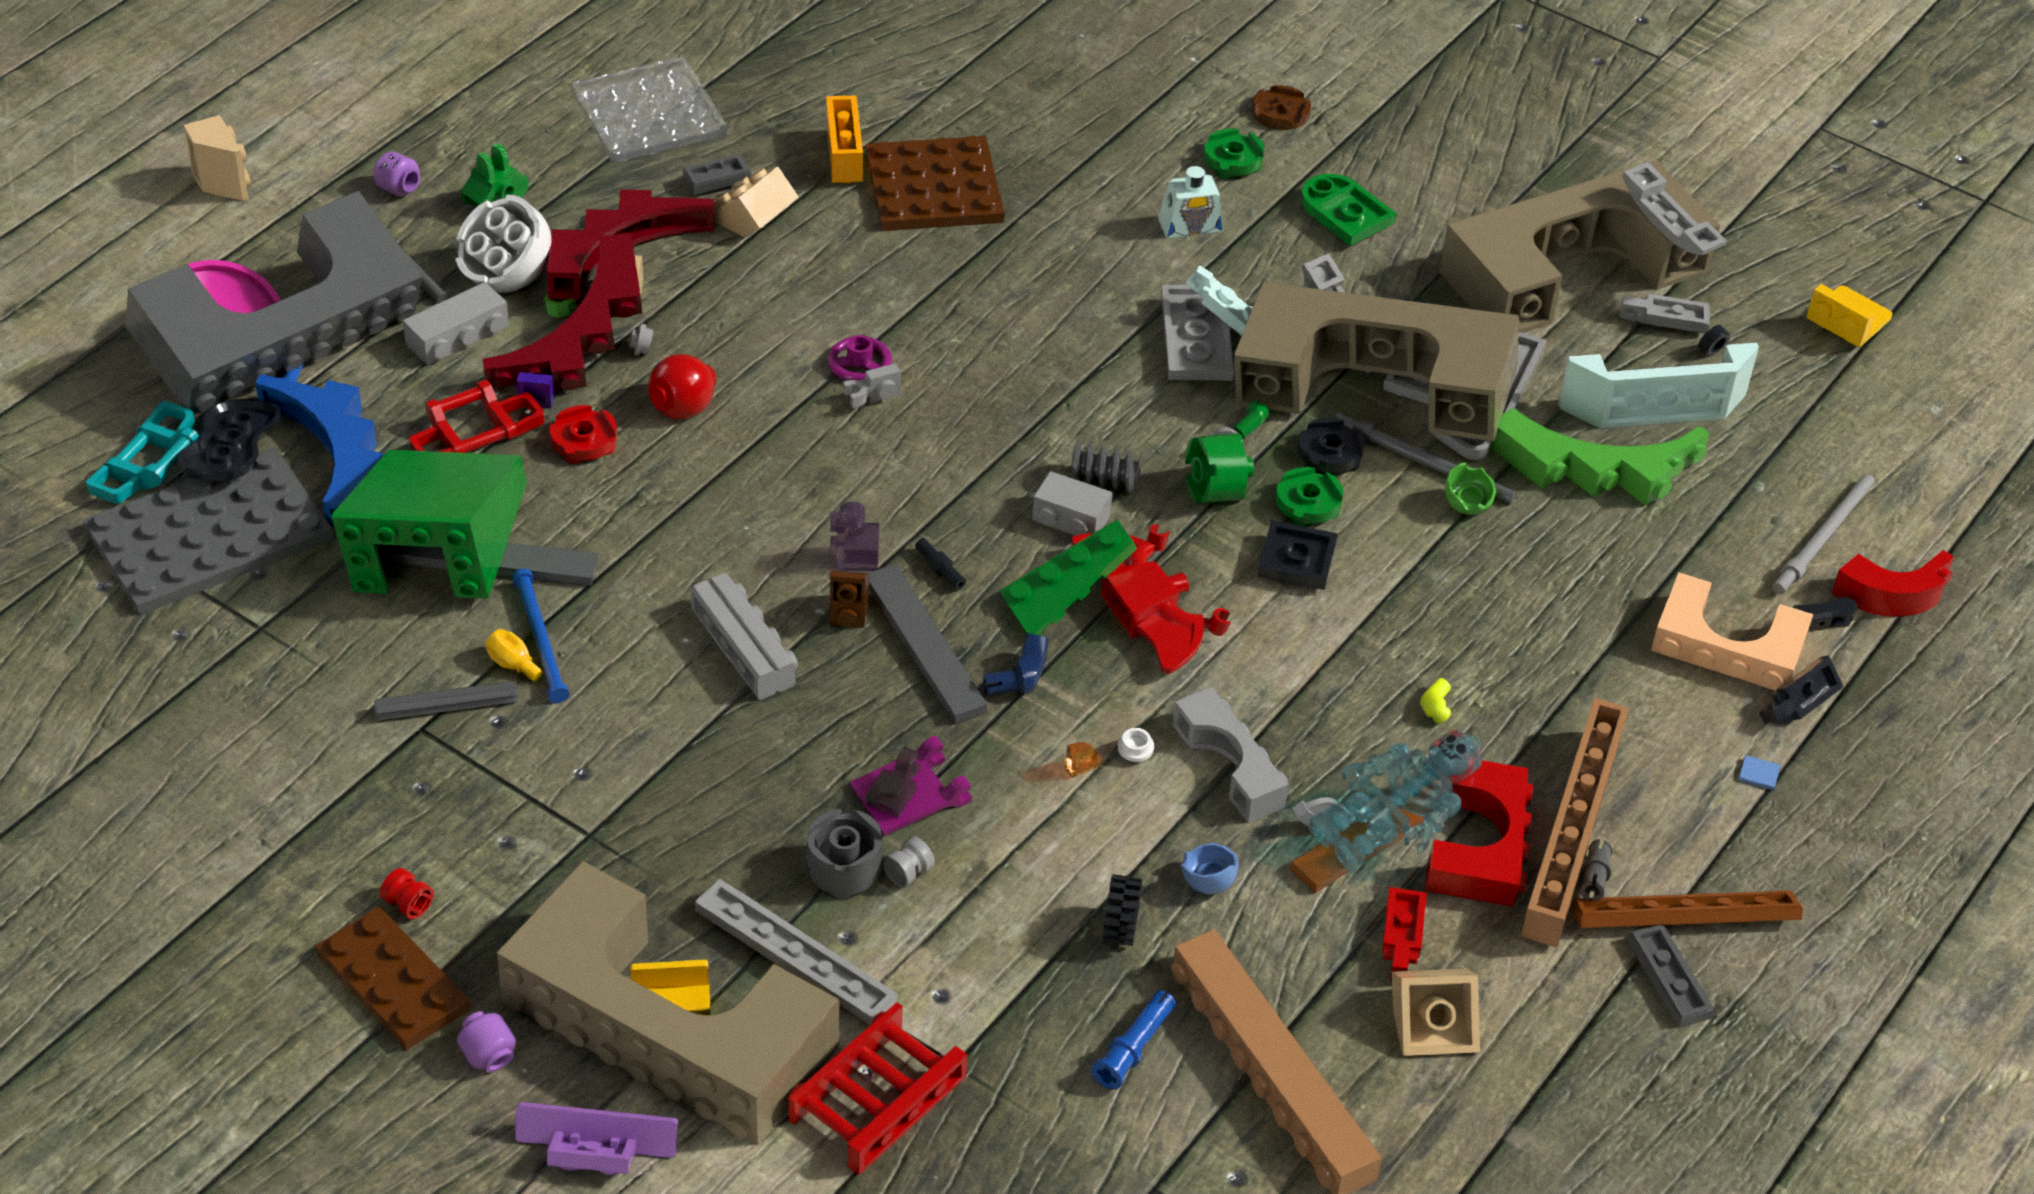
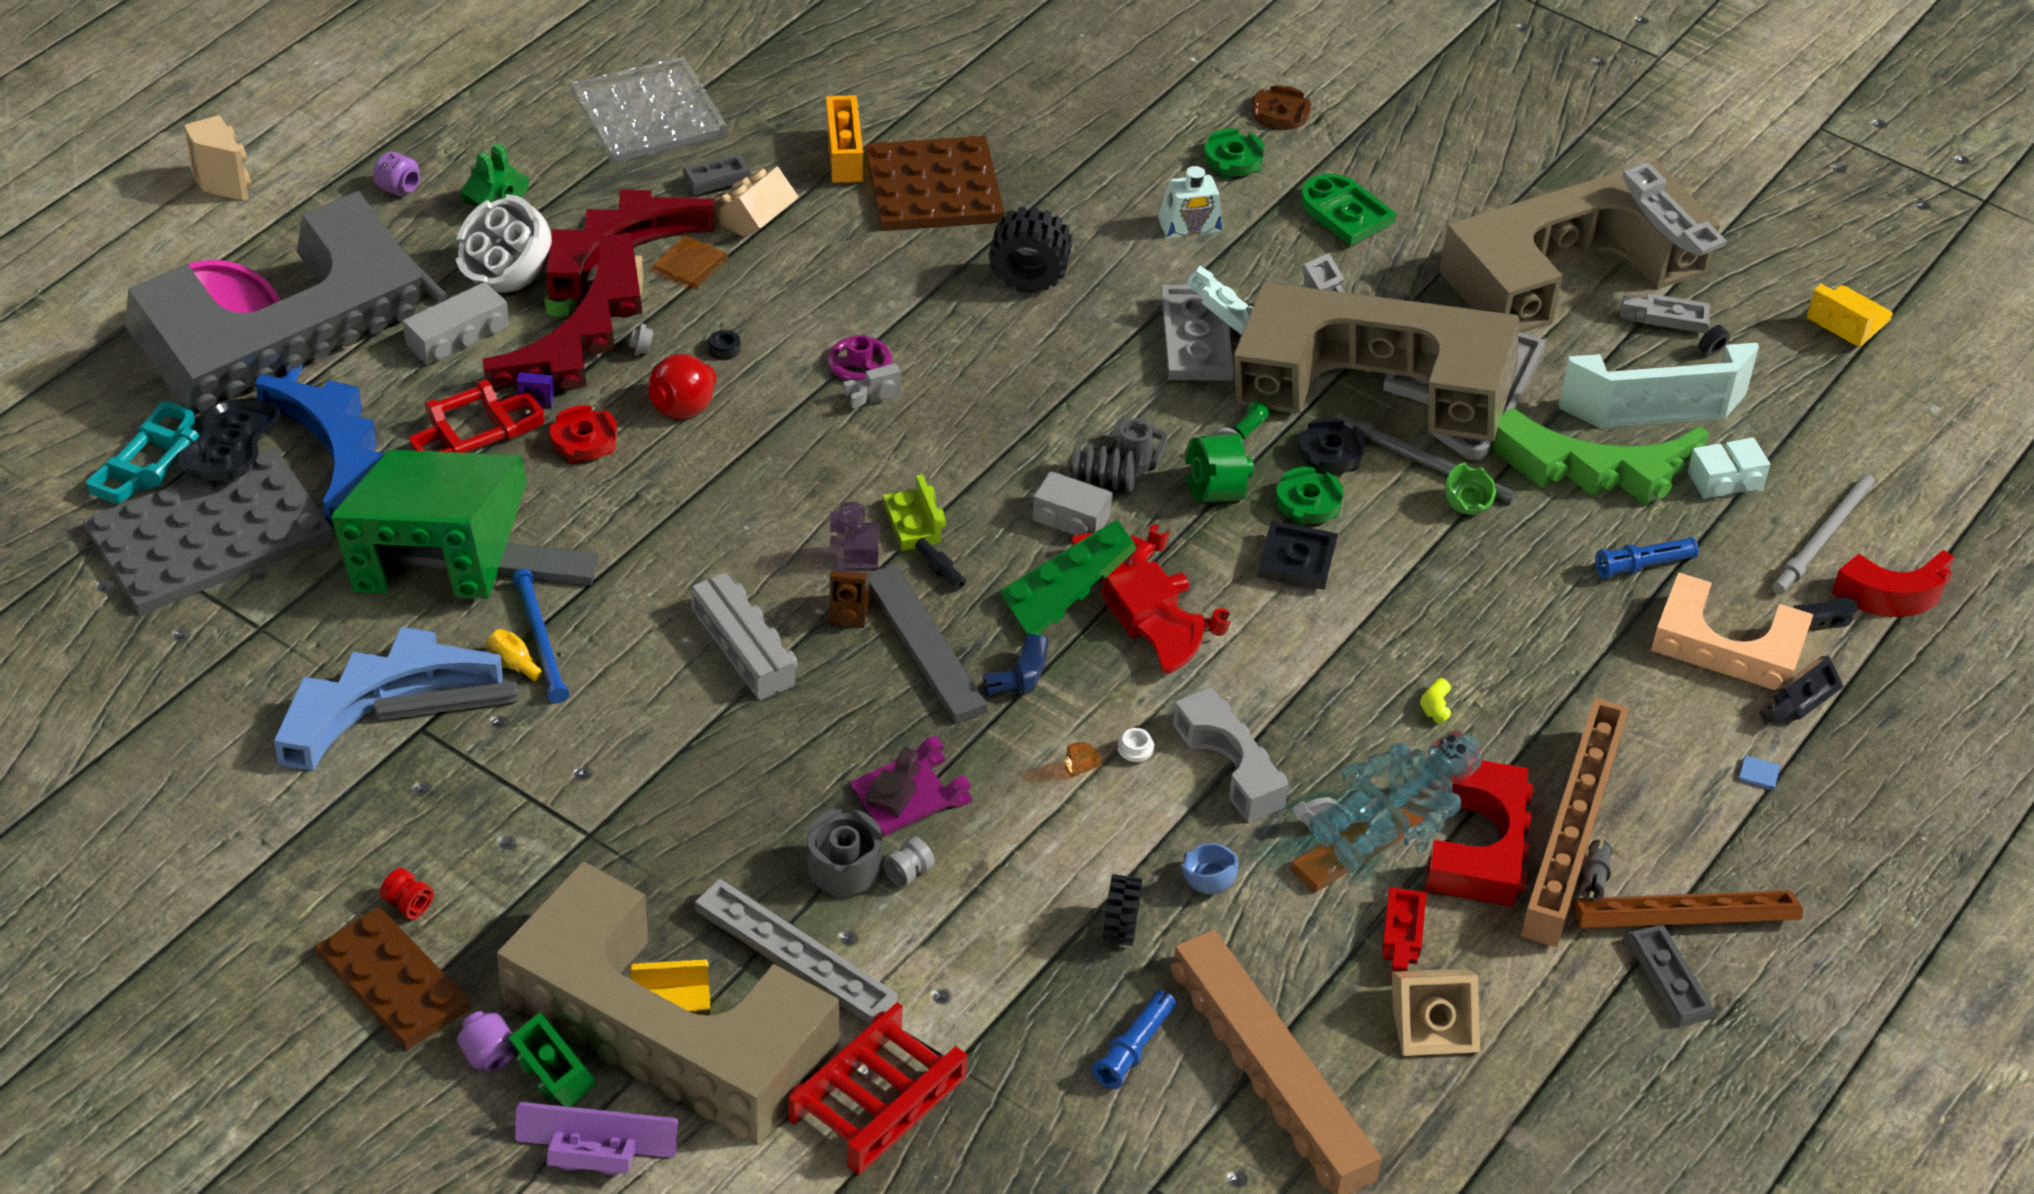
(413, 666): none -> medium blue arch
(553, 1061): none -> green brick
(691, 262): none -> clear orange piece
(724, 345): none -> black tile
(915, 514): none -> lime bracket
(1035, 231): none -> black tyre
(1138, 437): none -> dark grey piece
(1633, 558): none -> blue pin
(1719, 475): none -> light aqua piece

